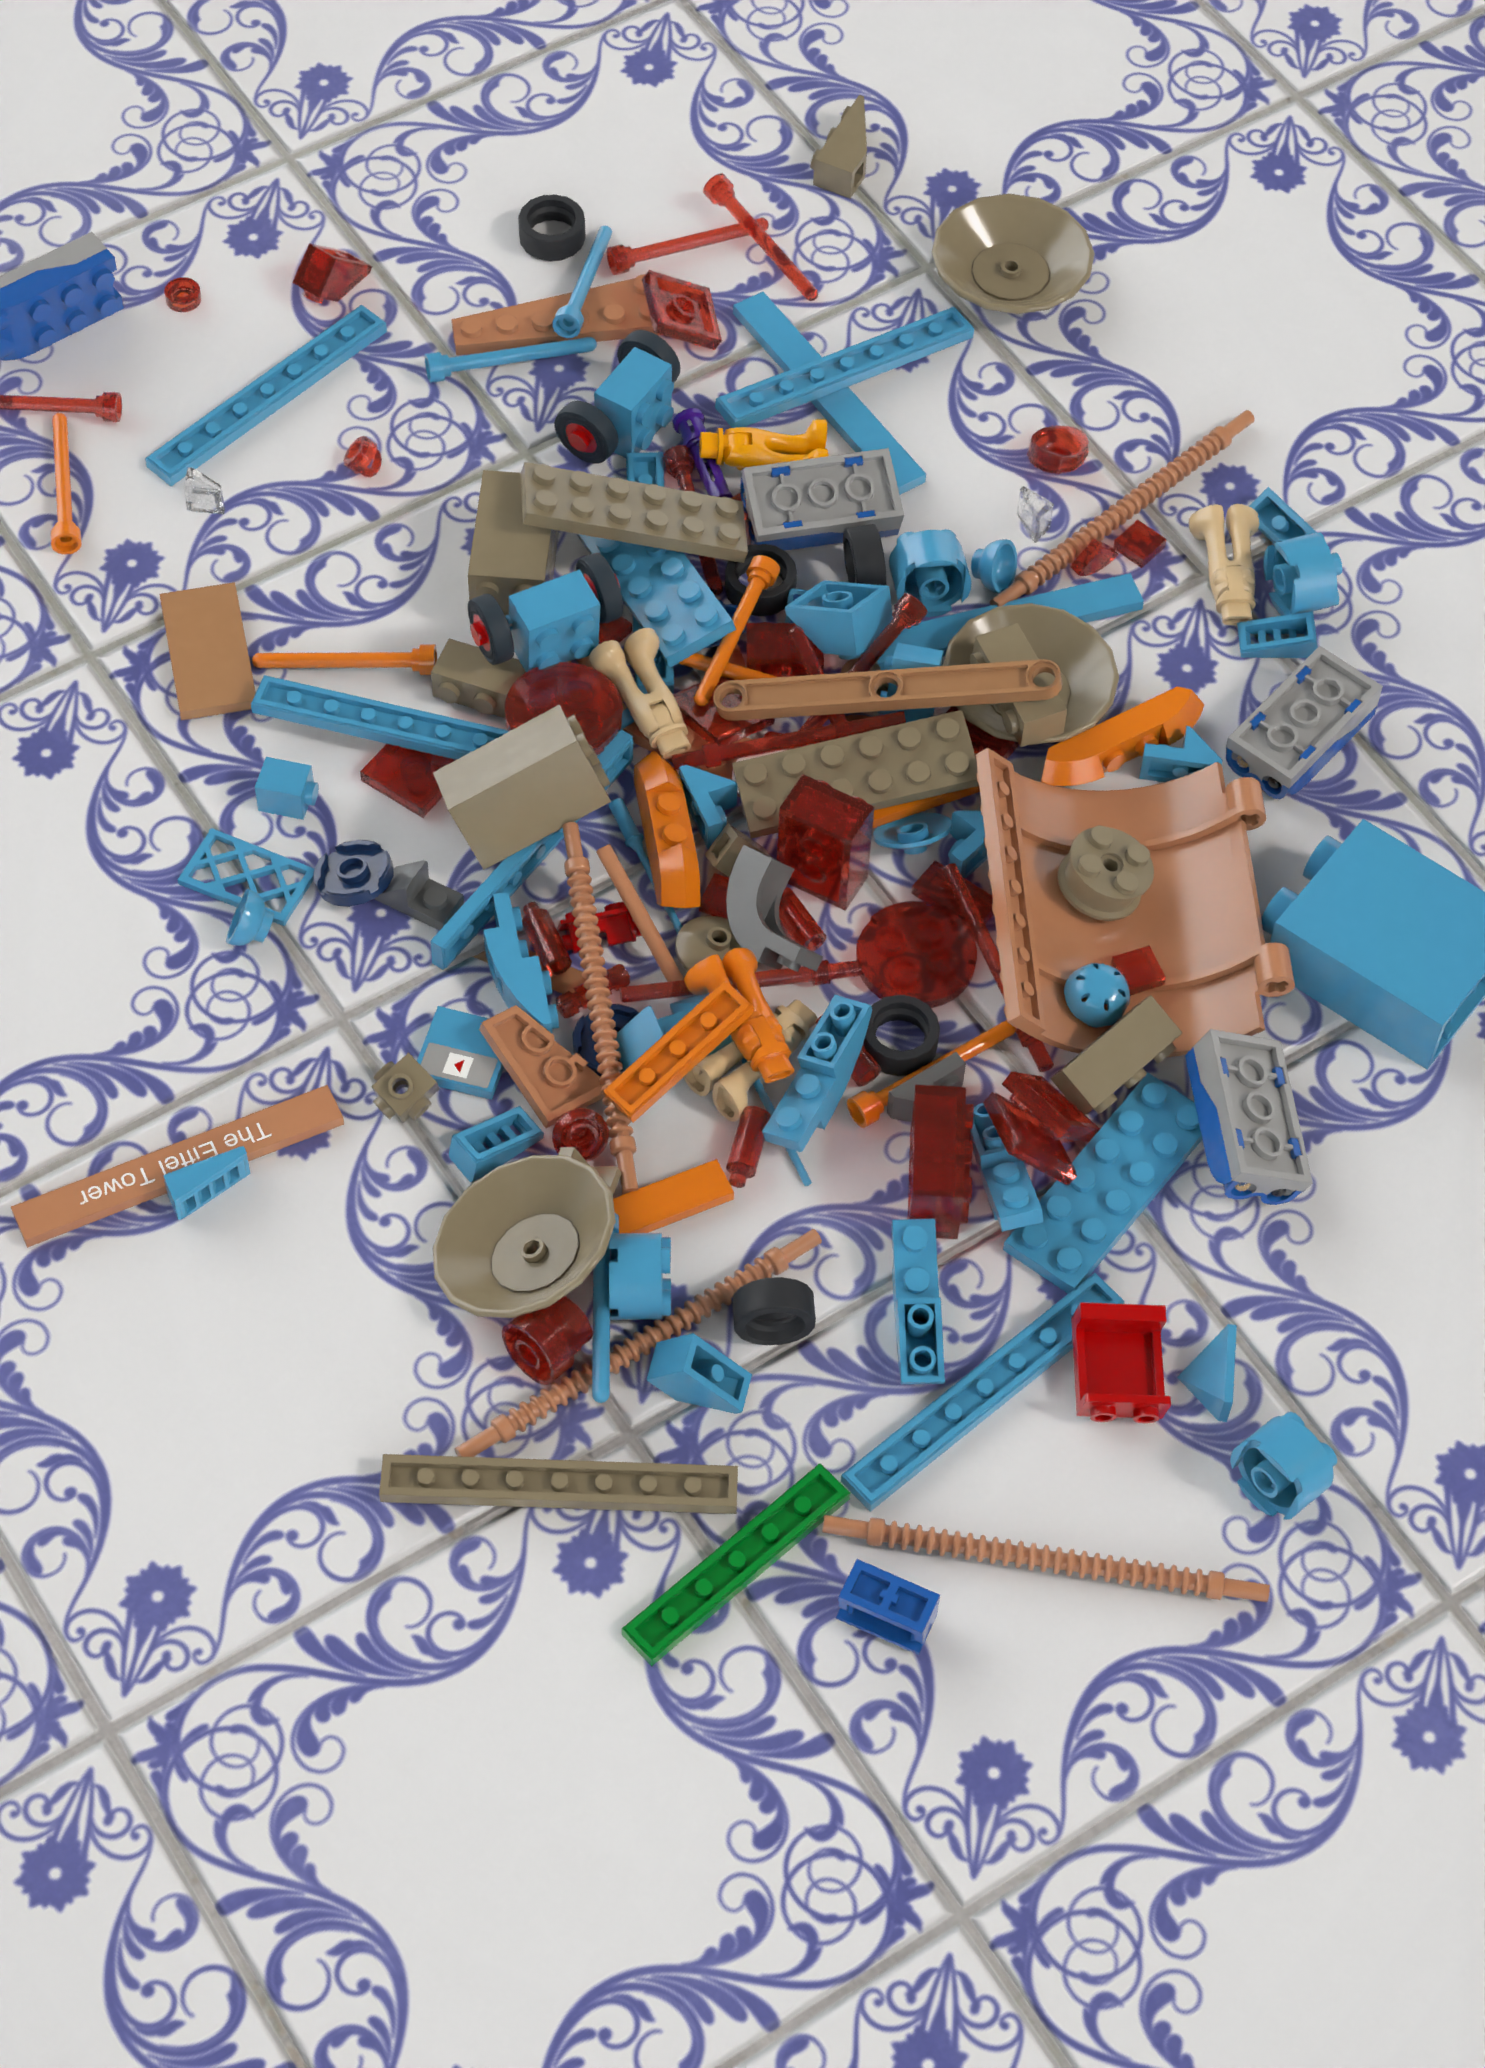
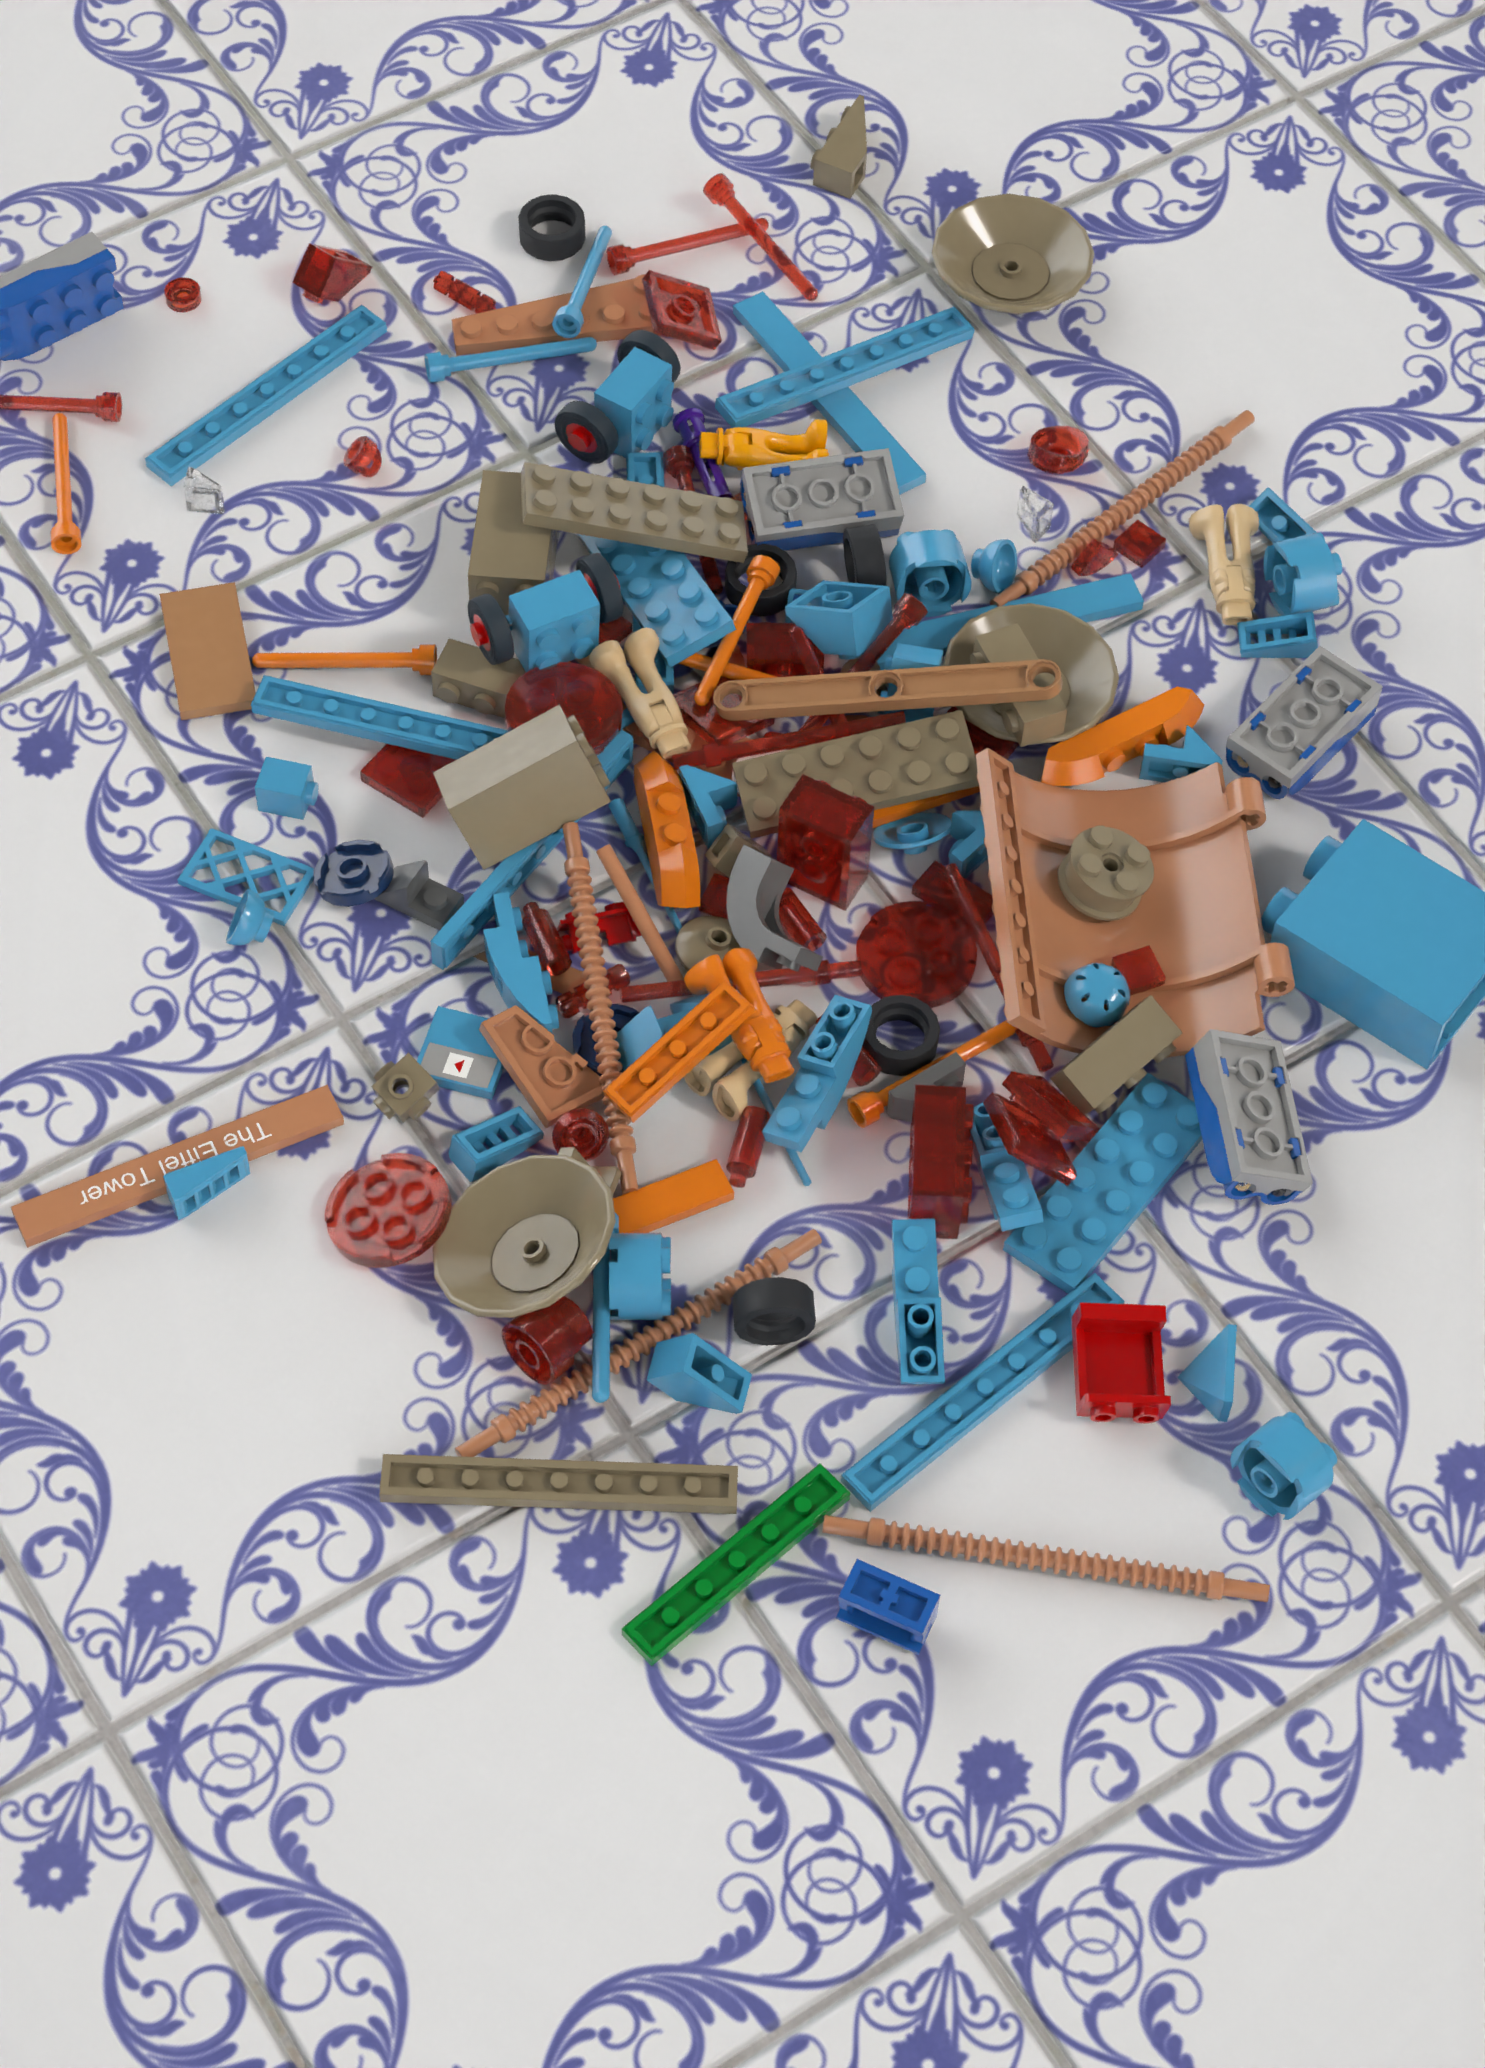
(388, 1210): none -> clear red tile
(463, 293): none -> clear red axle

